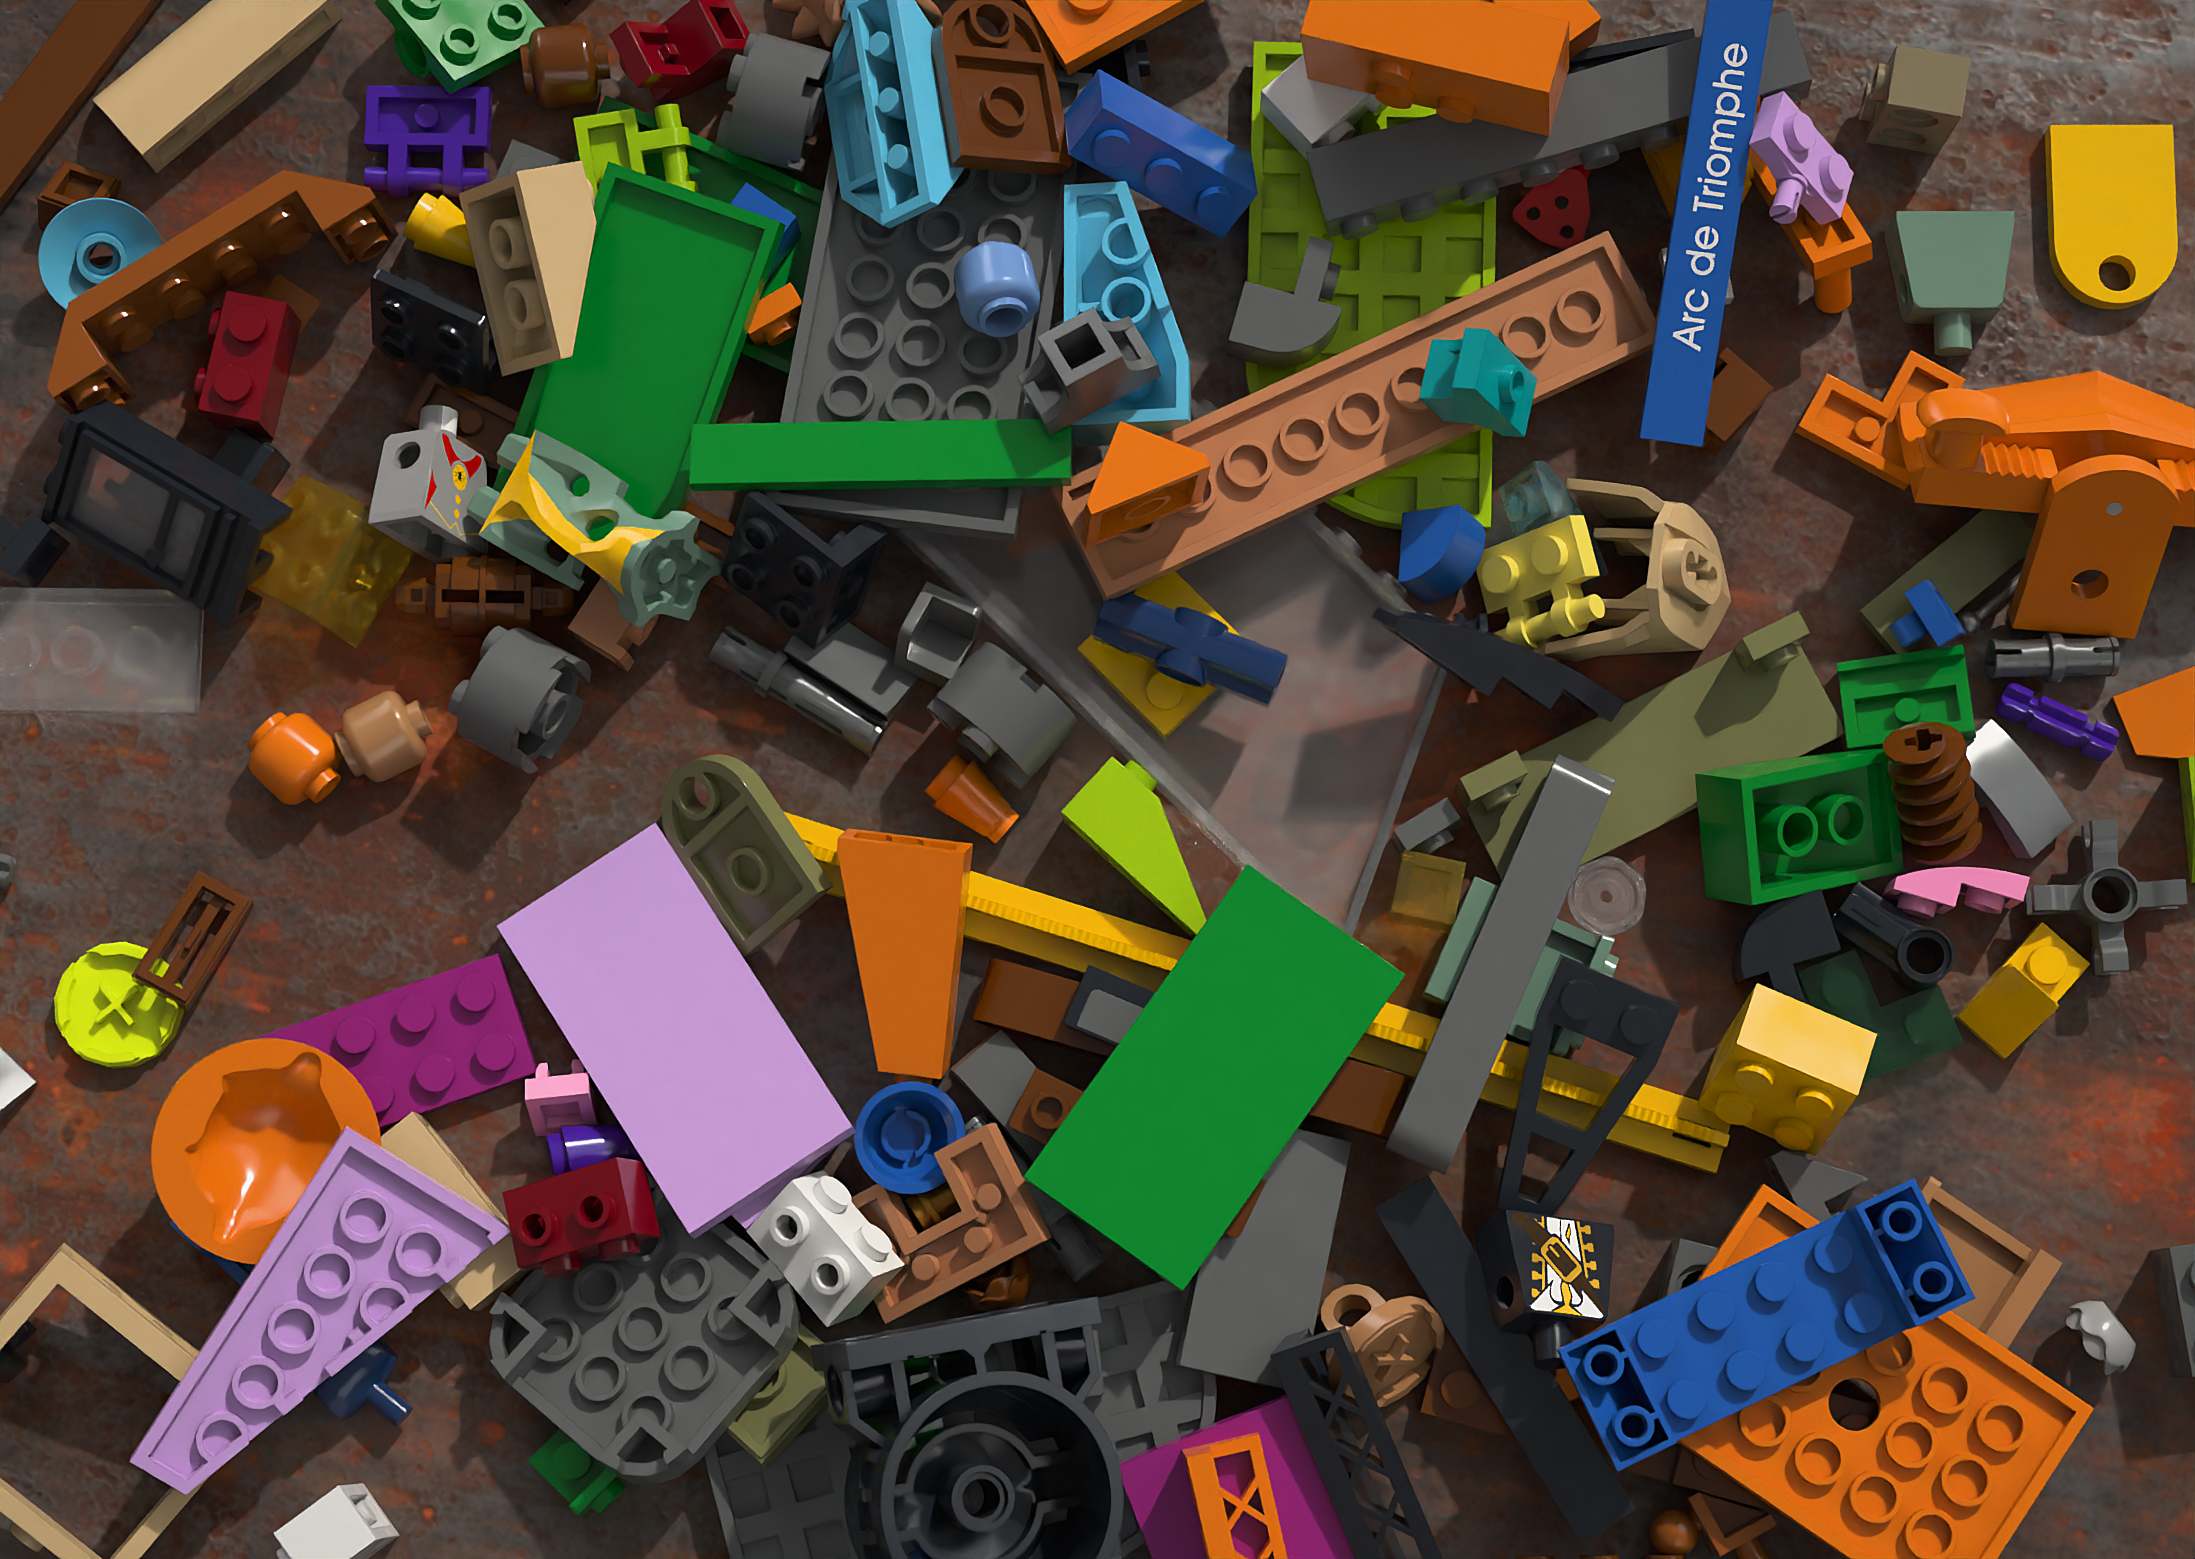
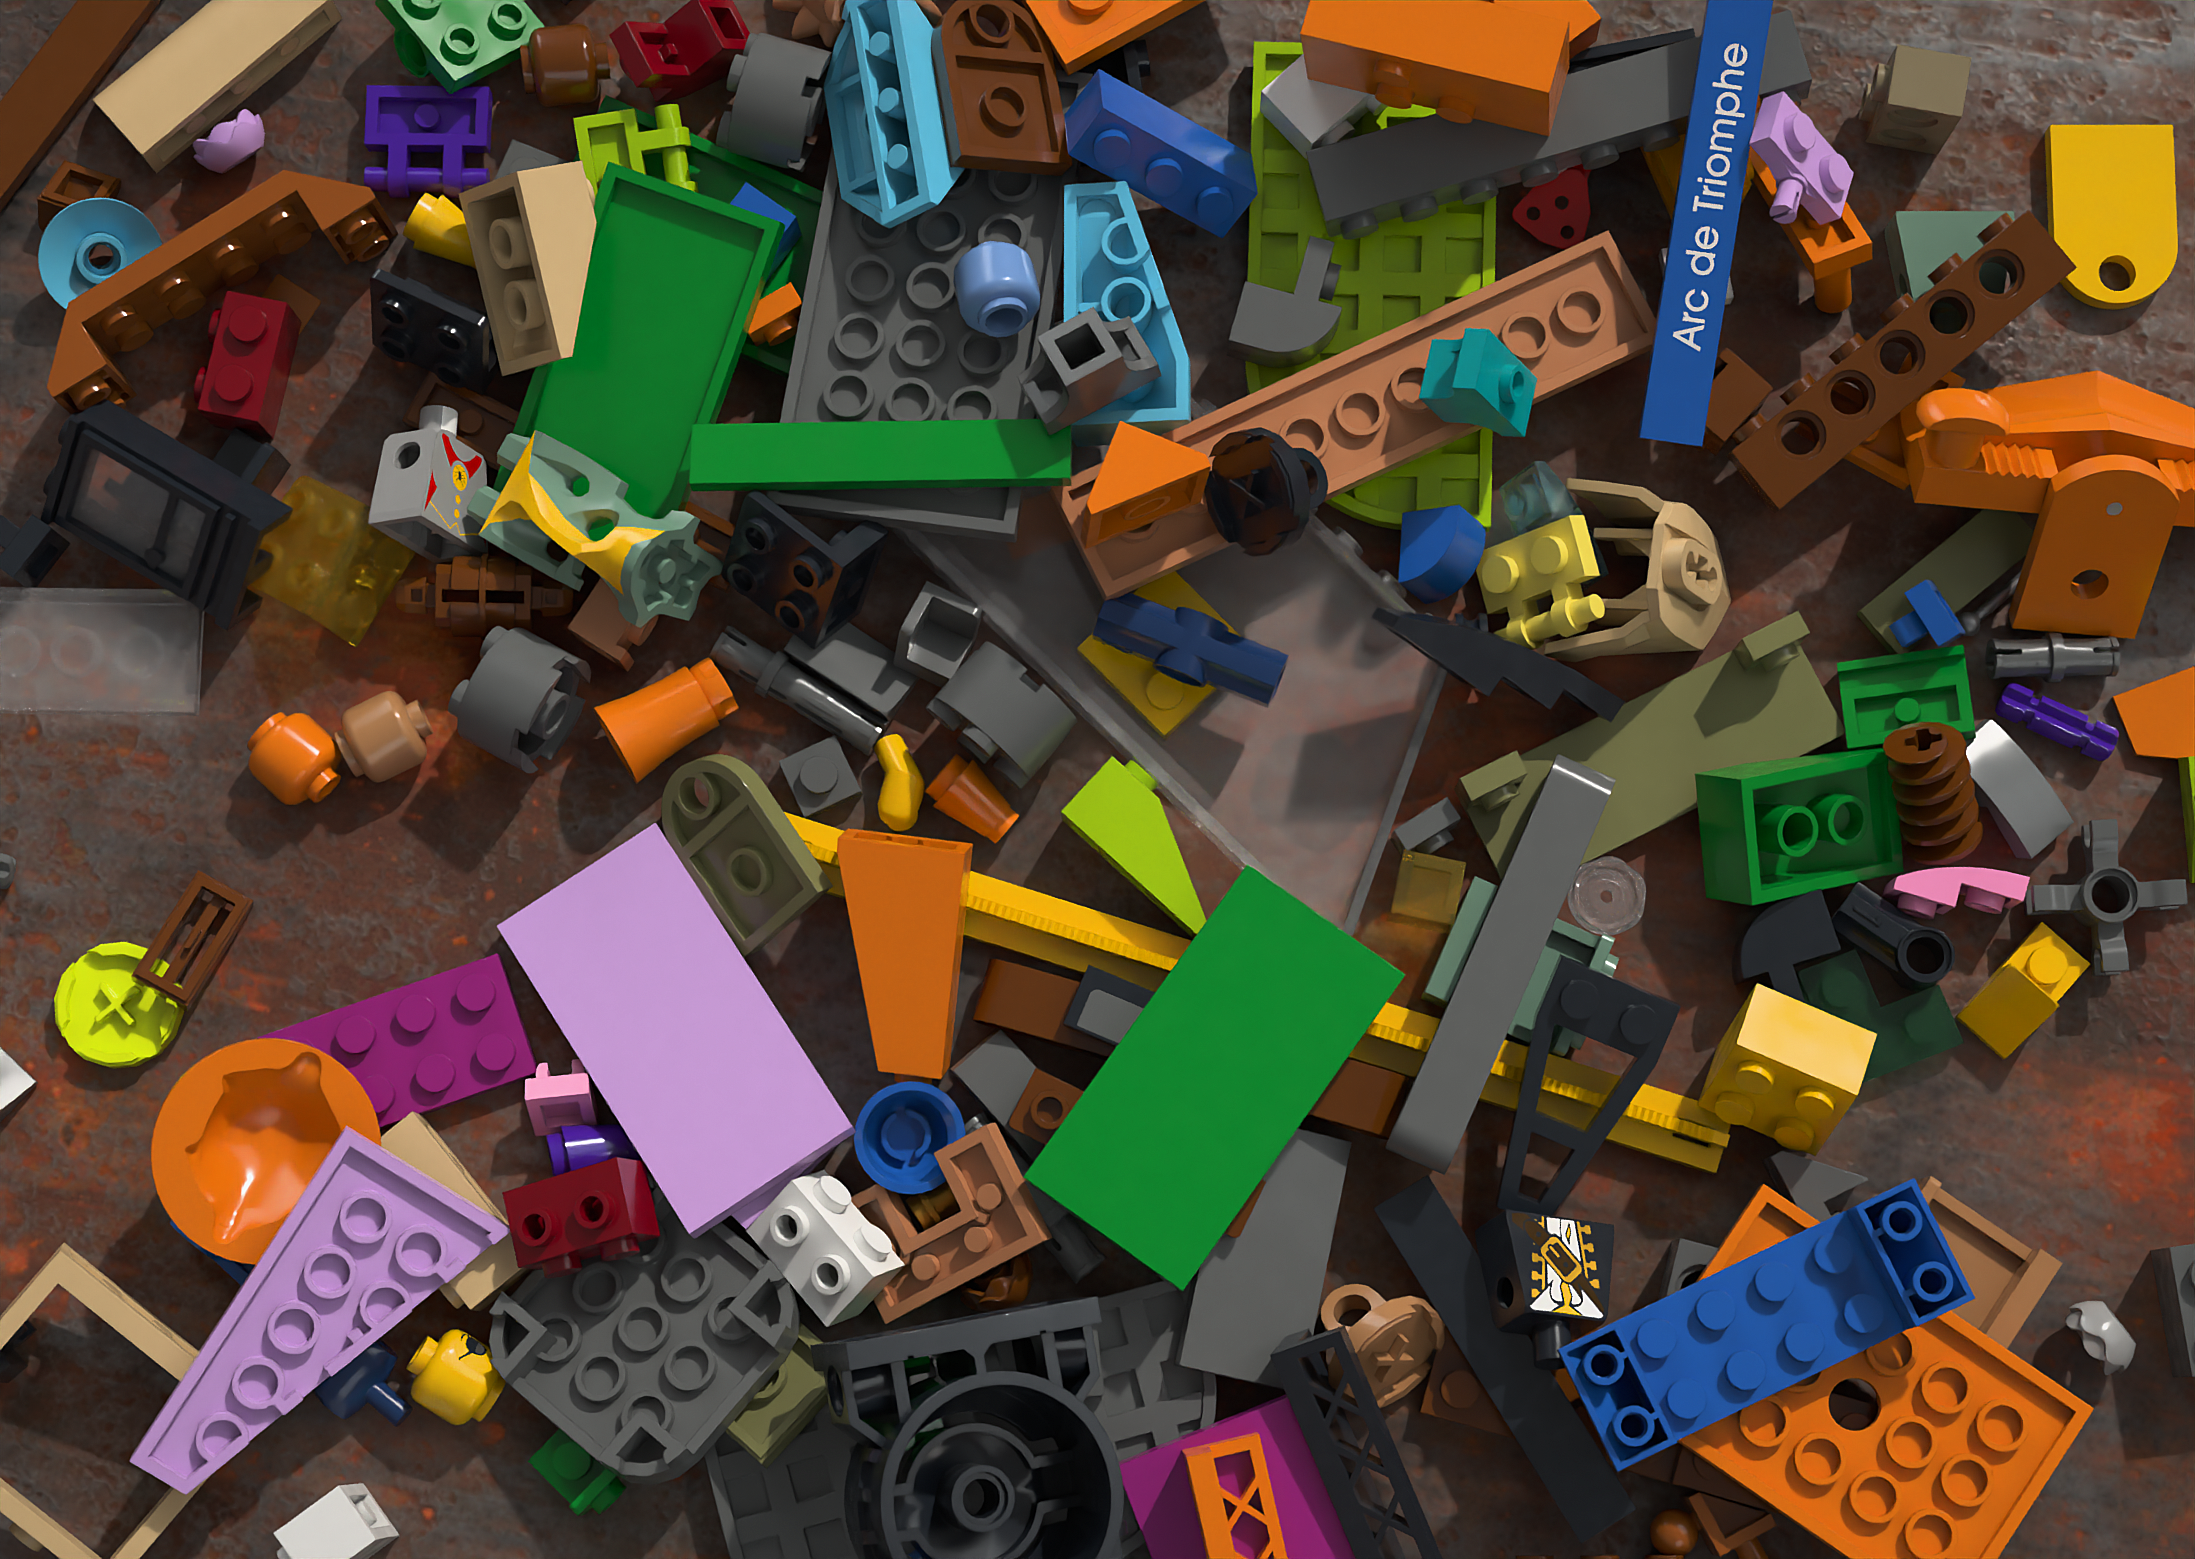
(231, 142): none -> lavender plate
(455, 1377): none -> yellow head
(665, 716): none -> orange plant
(820, 777): none -> dark grey plate
(902, 784): none -> yellow arm
(1262, 490): none -> black tile
(2034, 268): none -> reddish brown brick

